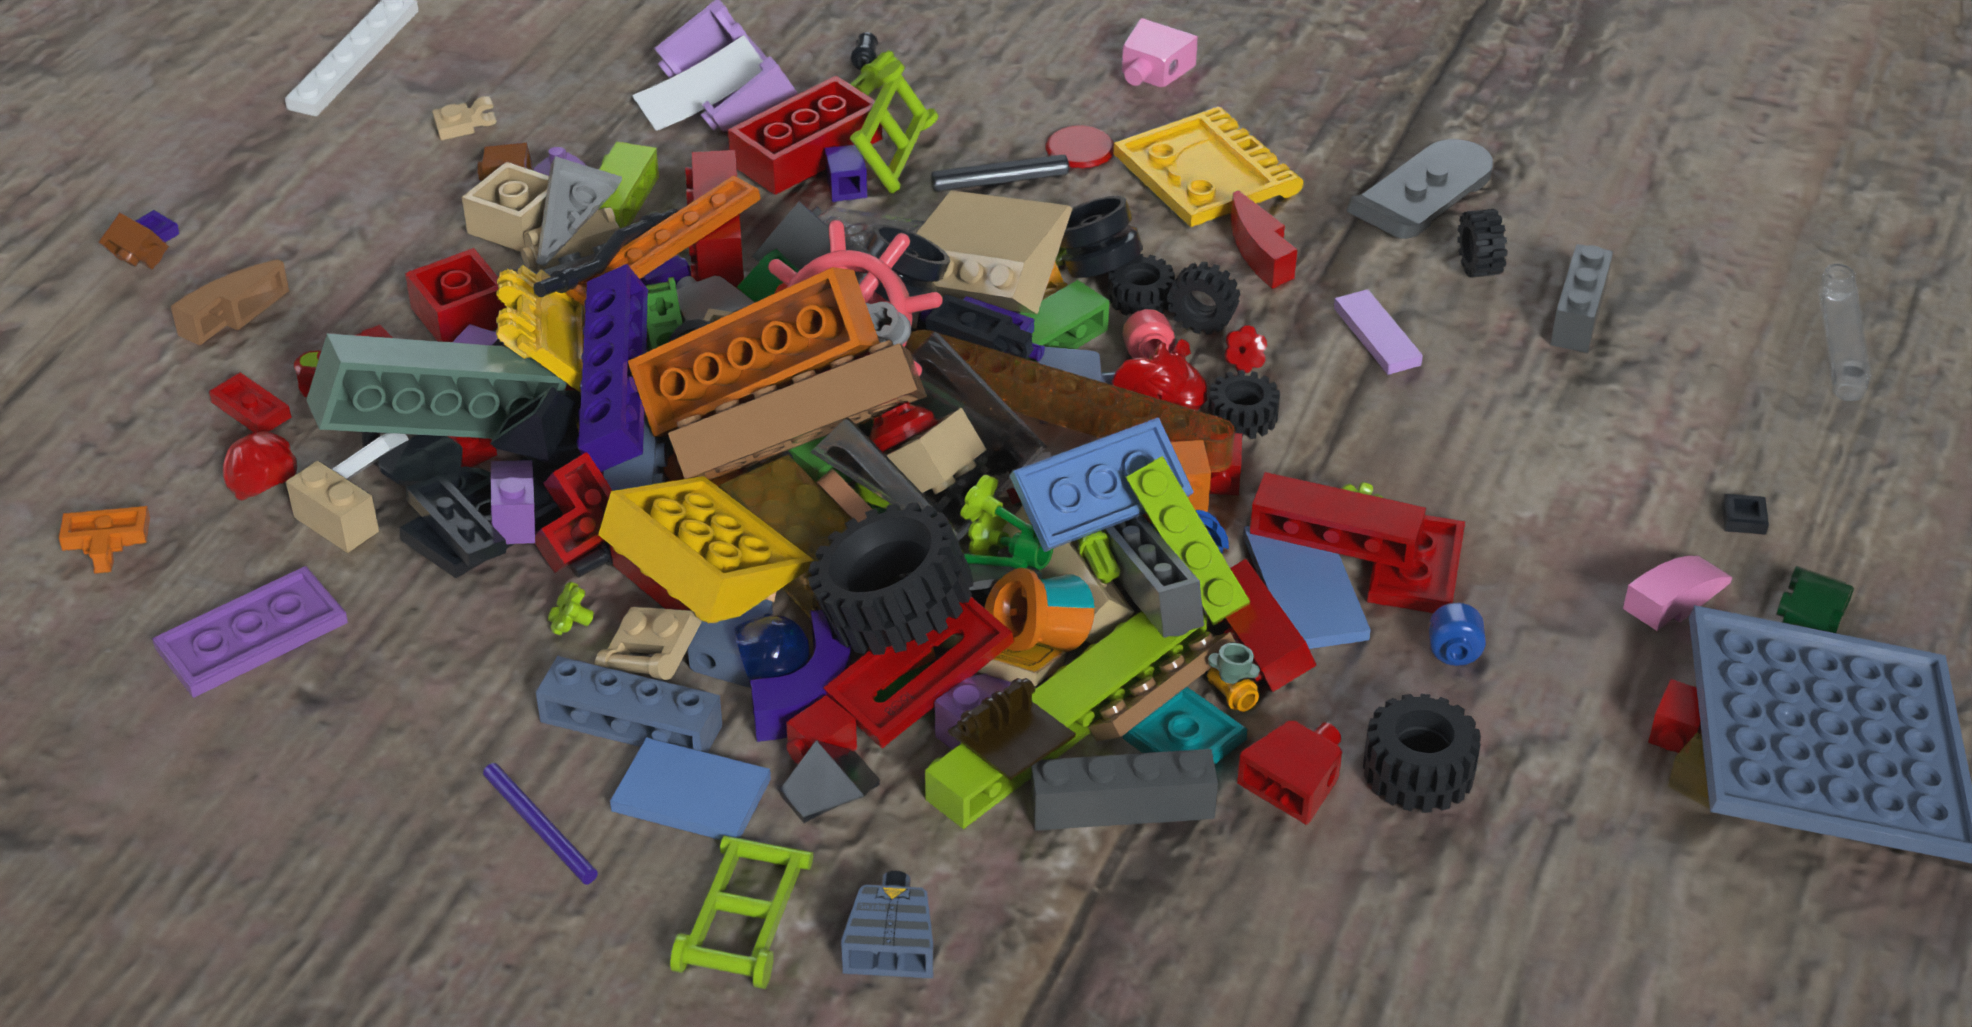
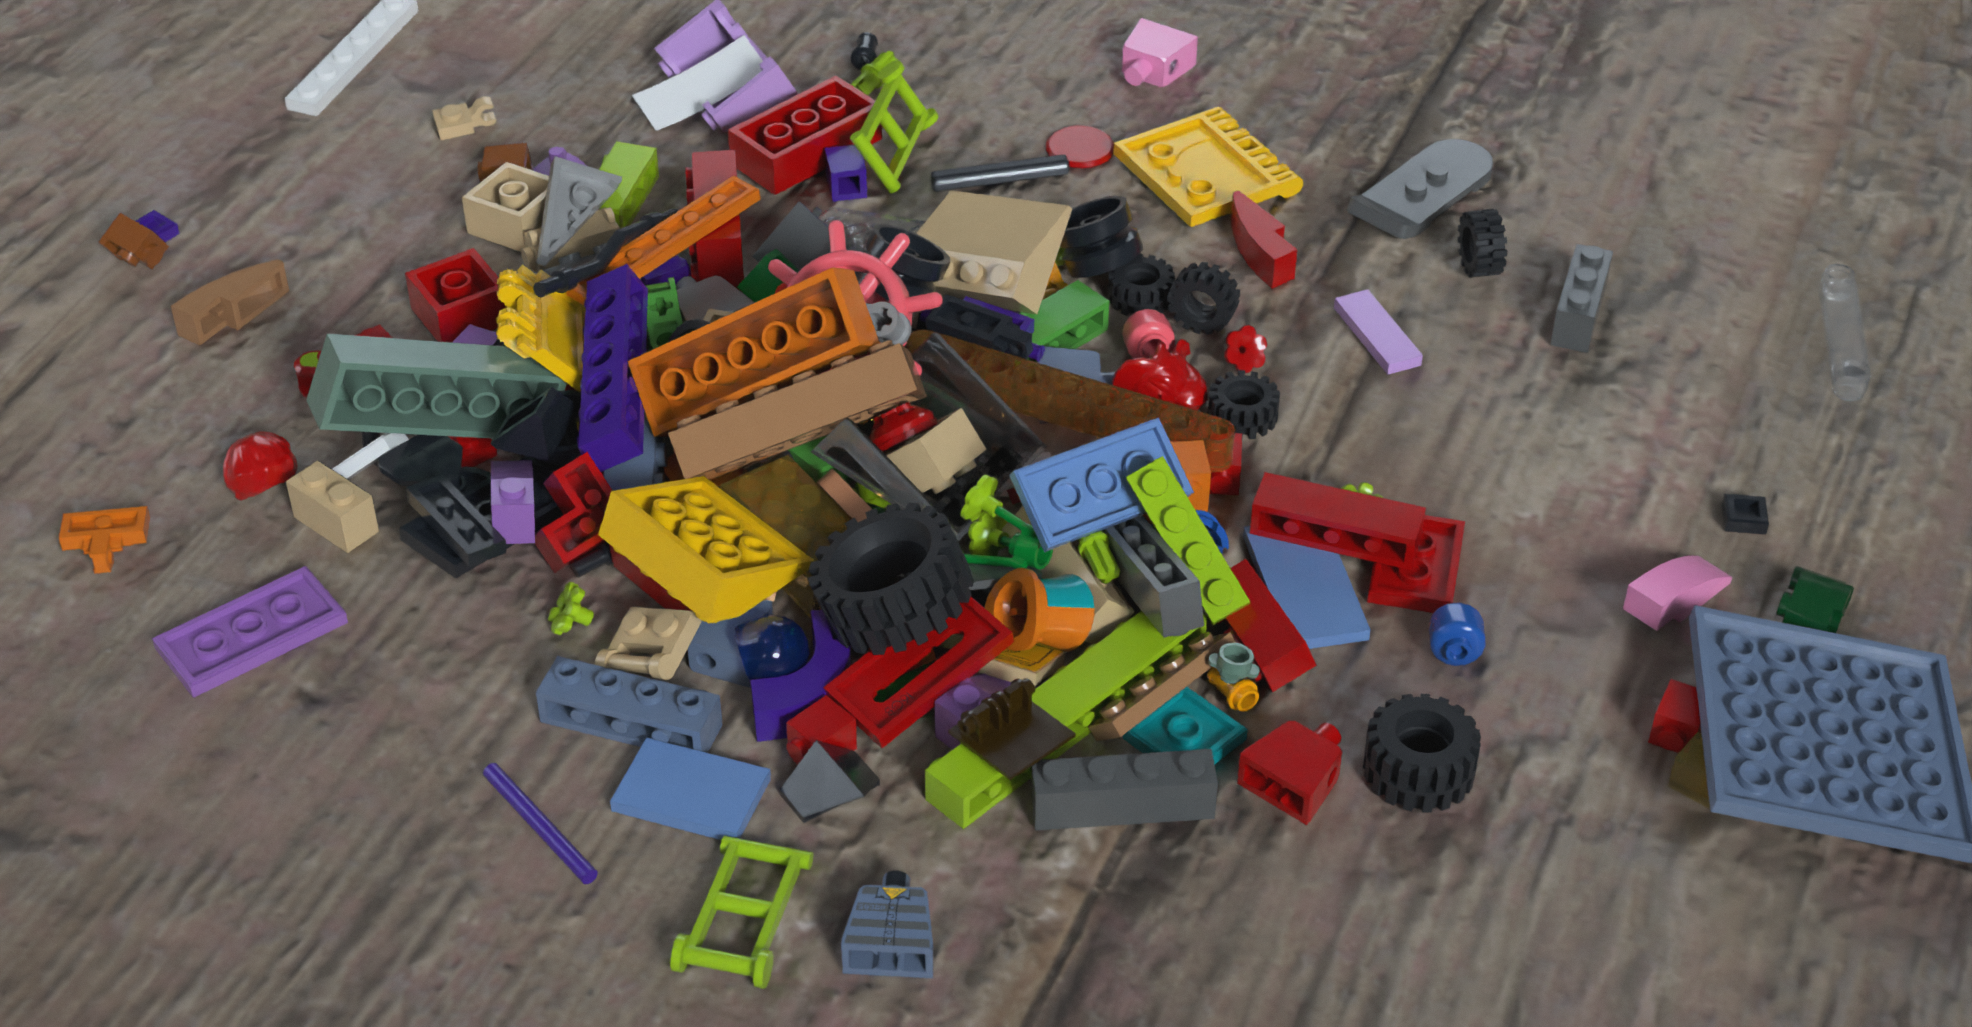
(250, 404): red plate -> none

